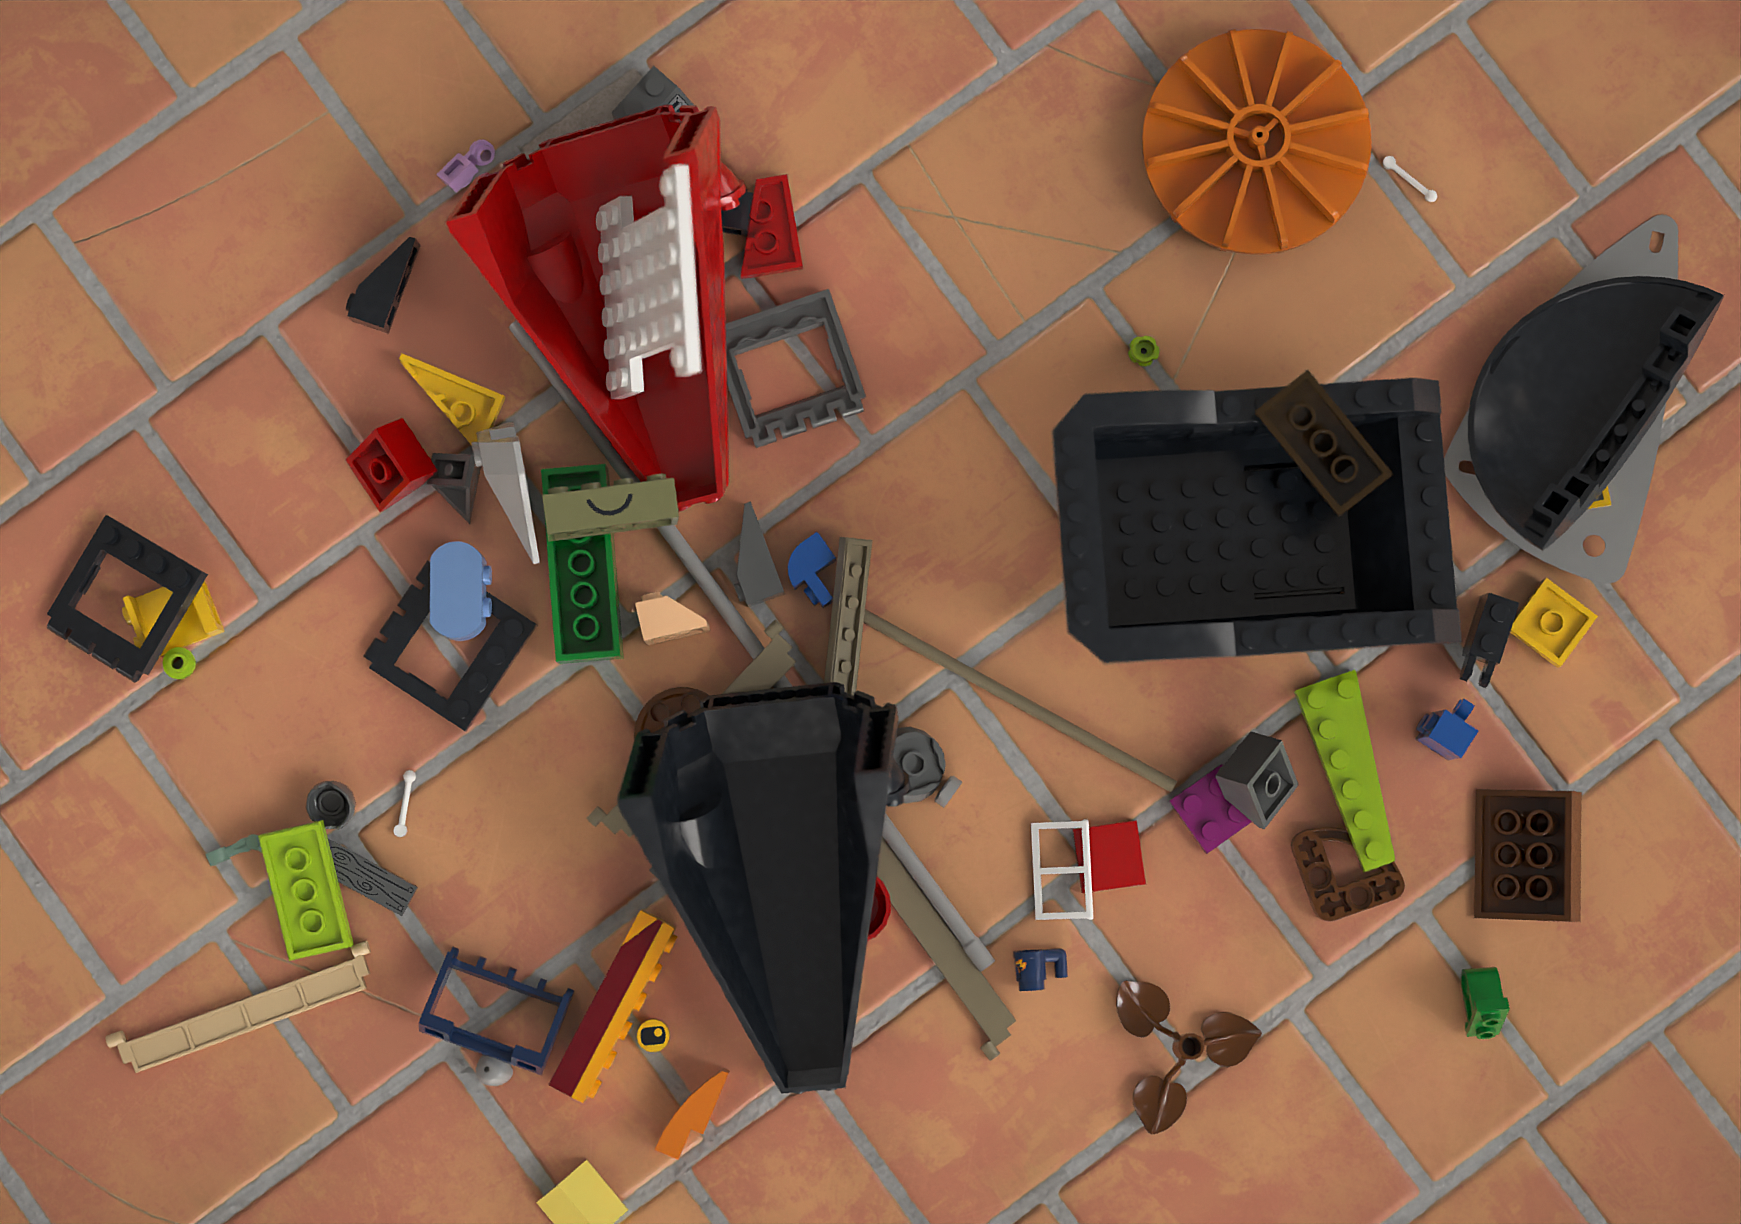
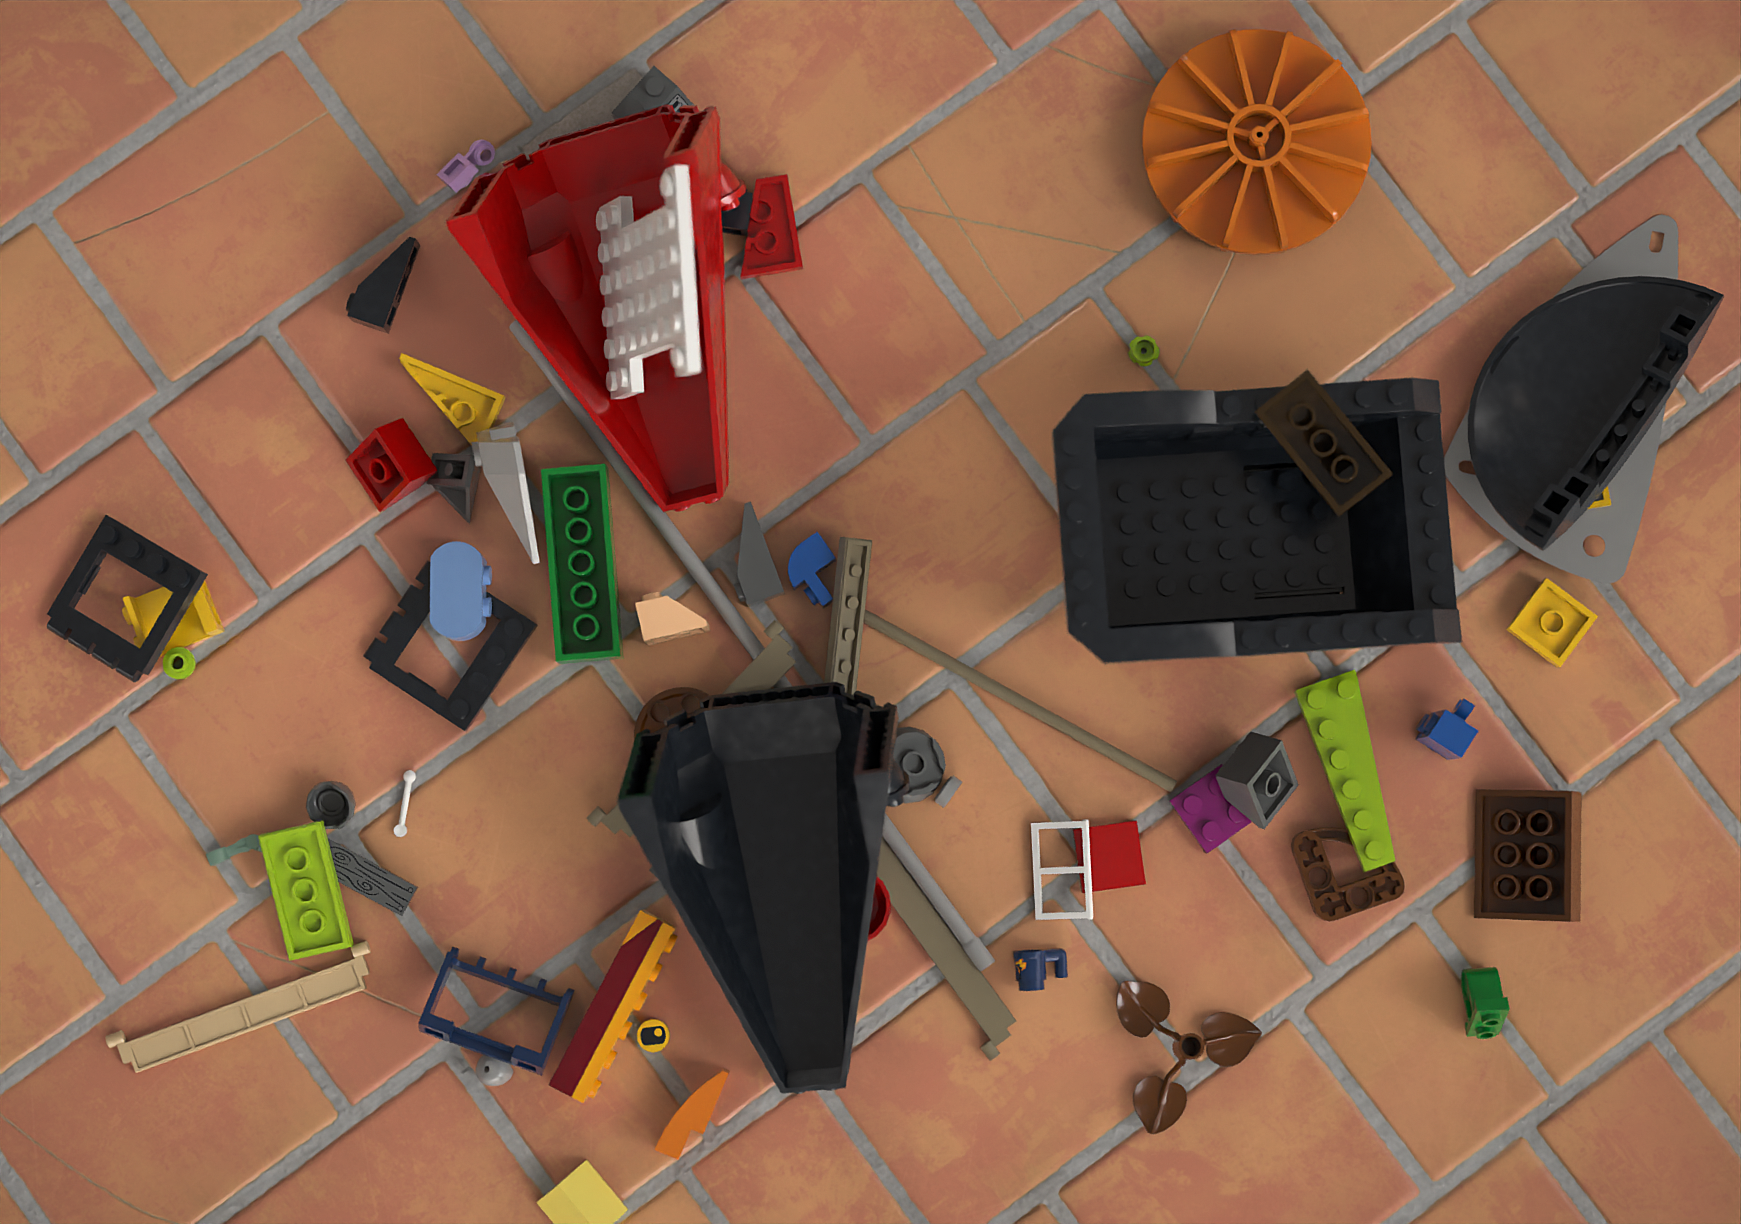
(611, 508): olive brick -> none
(777, 325): dark grey hinge -> none
(1390, 163): white hinge -> none
(1488, 635): black hinge -> none

